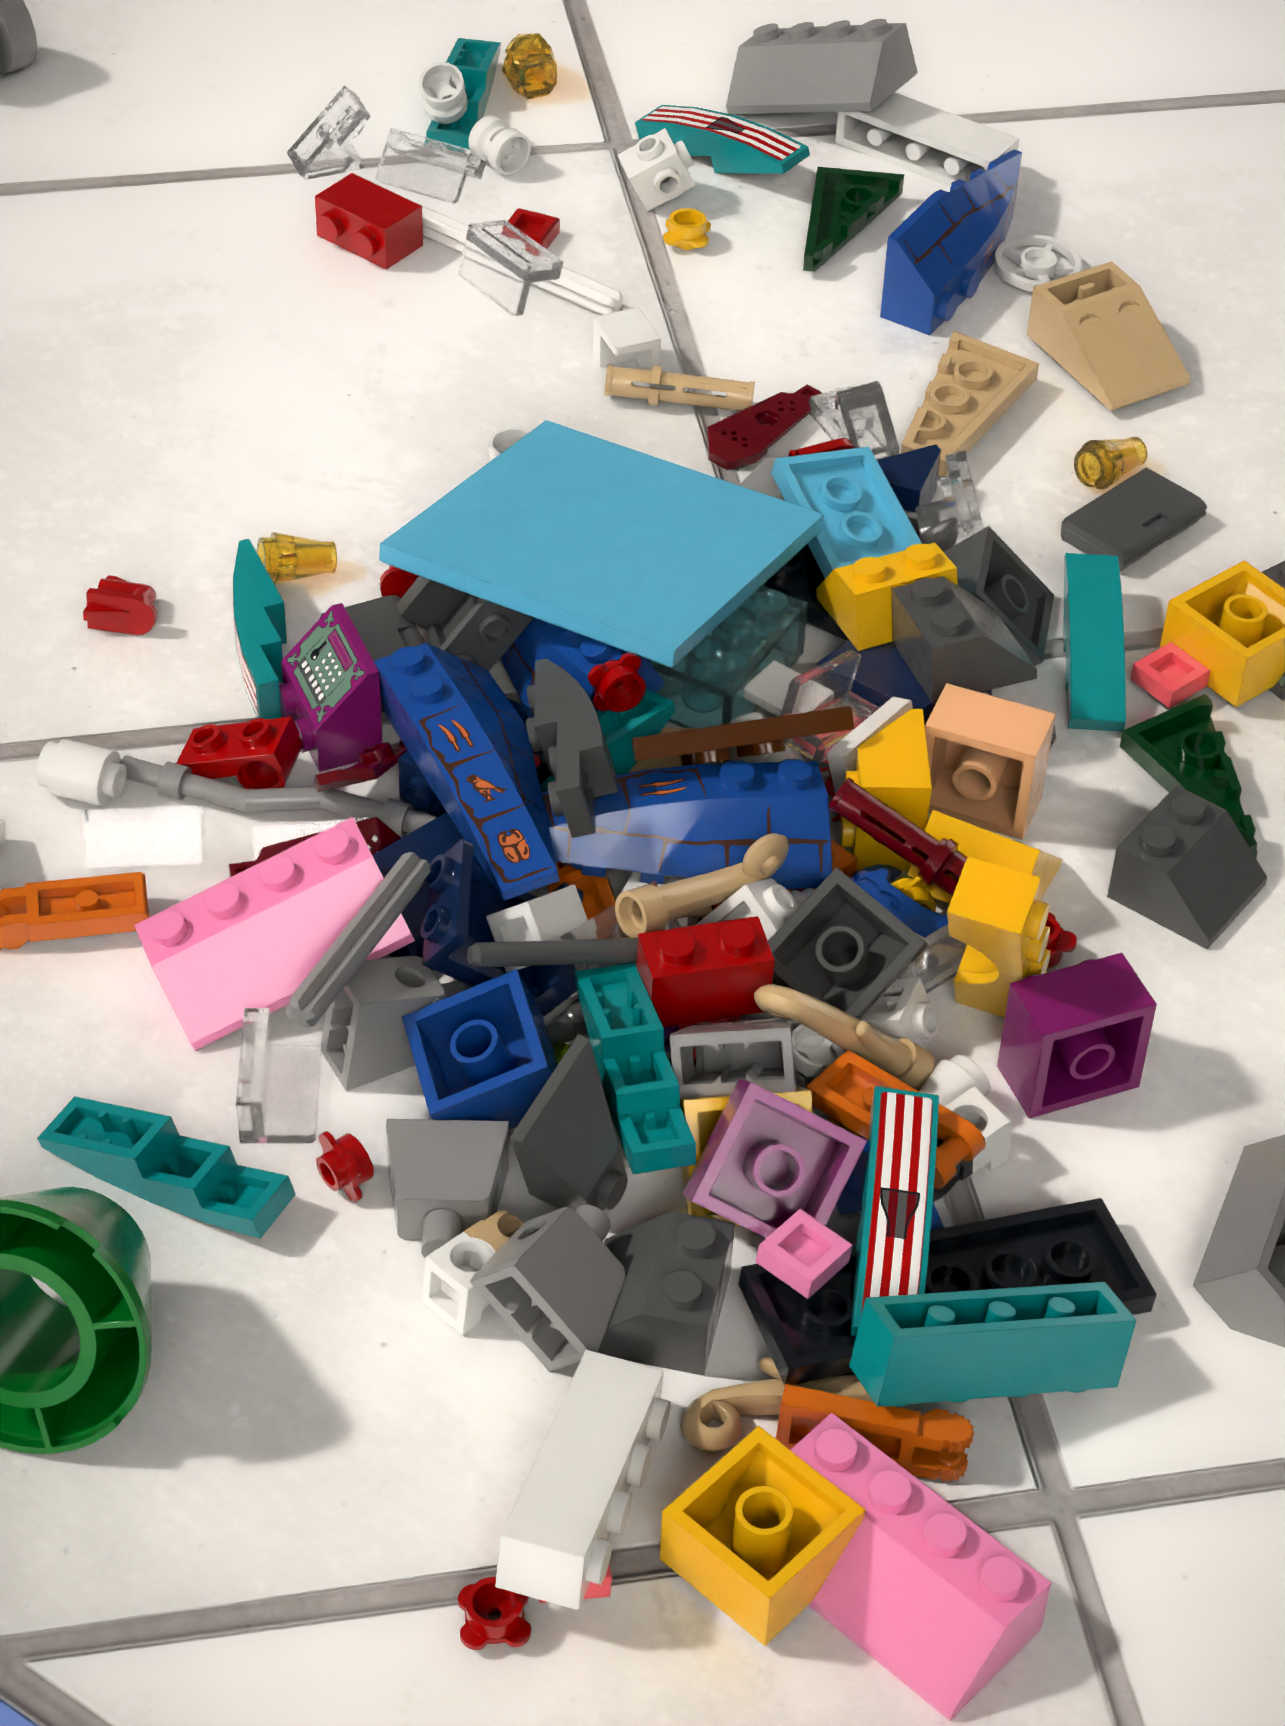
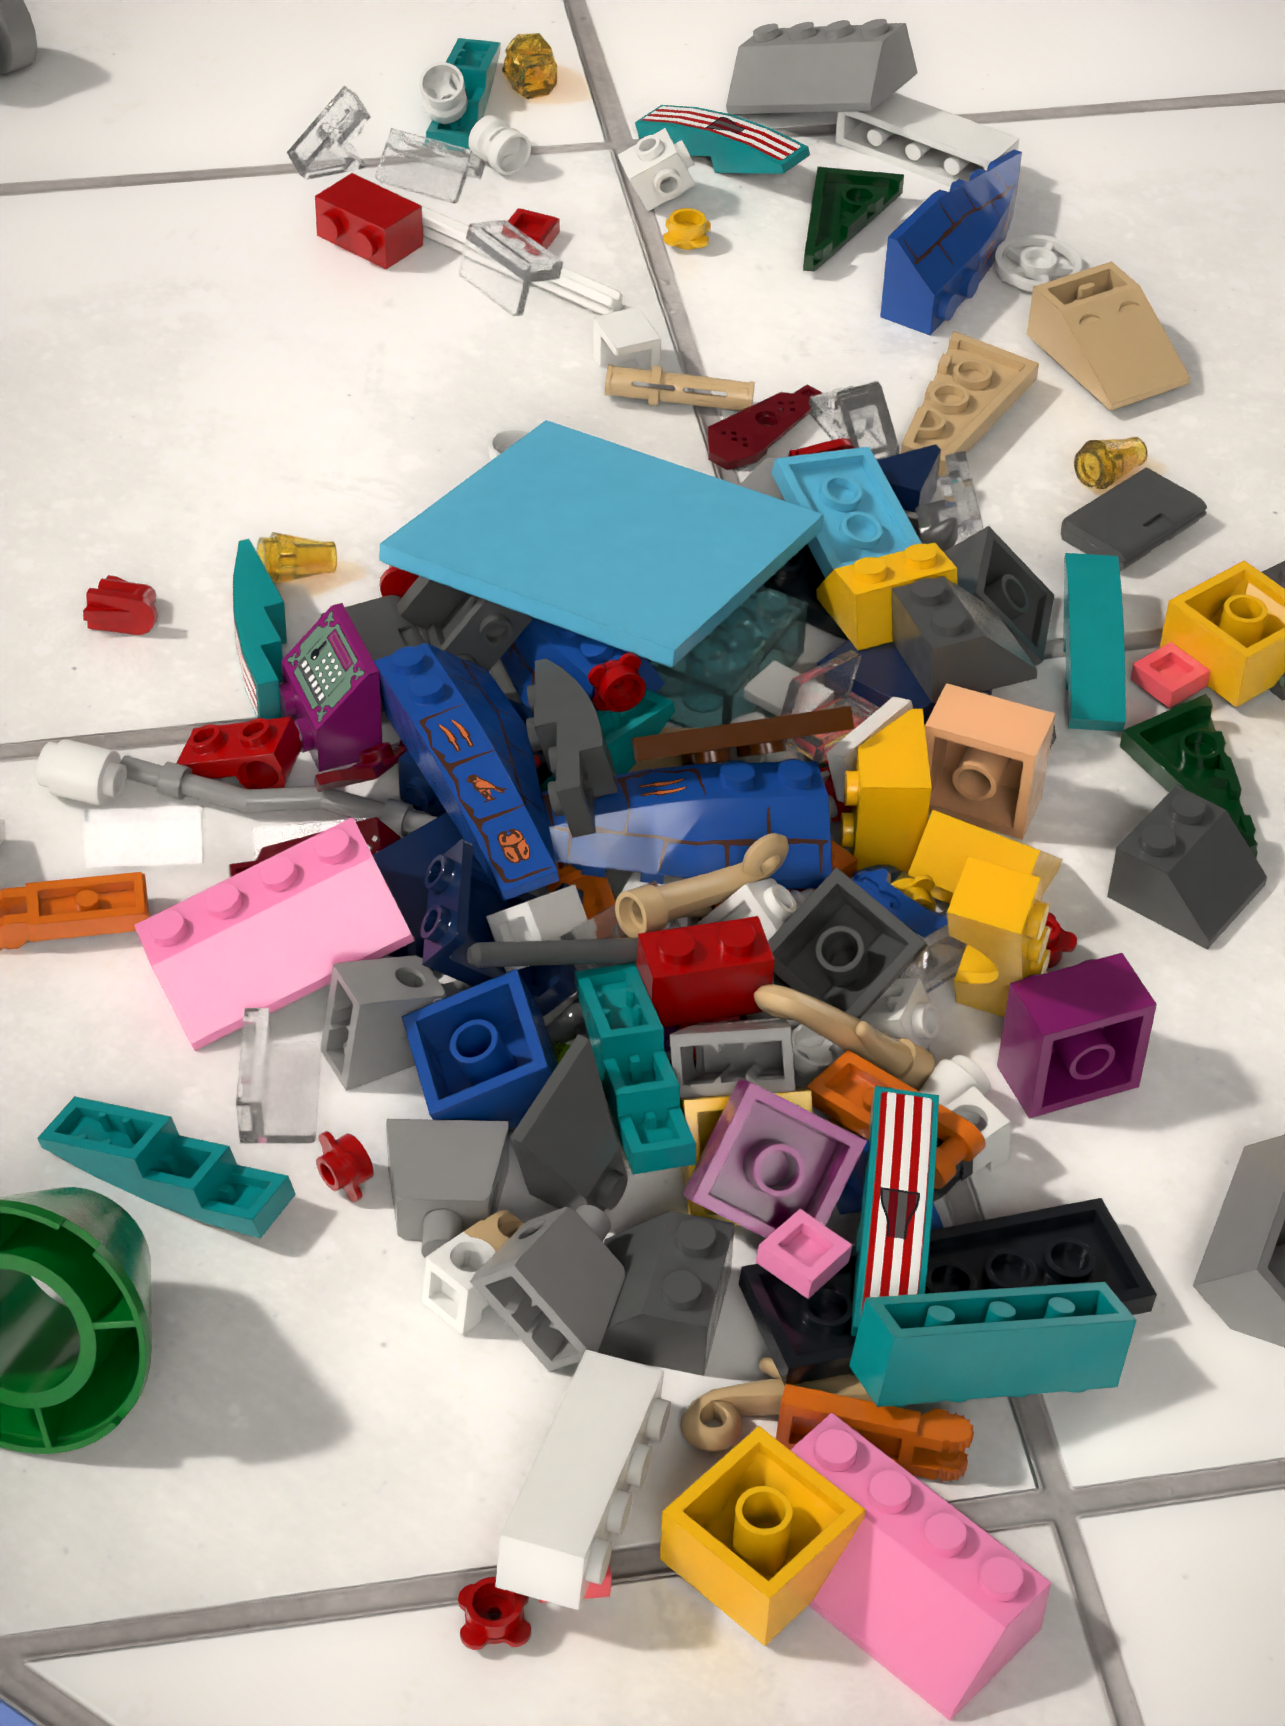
(357, 940): light grey axle -> none
(937, 860): dark red pin -> none

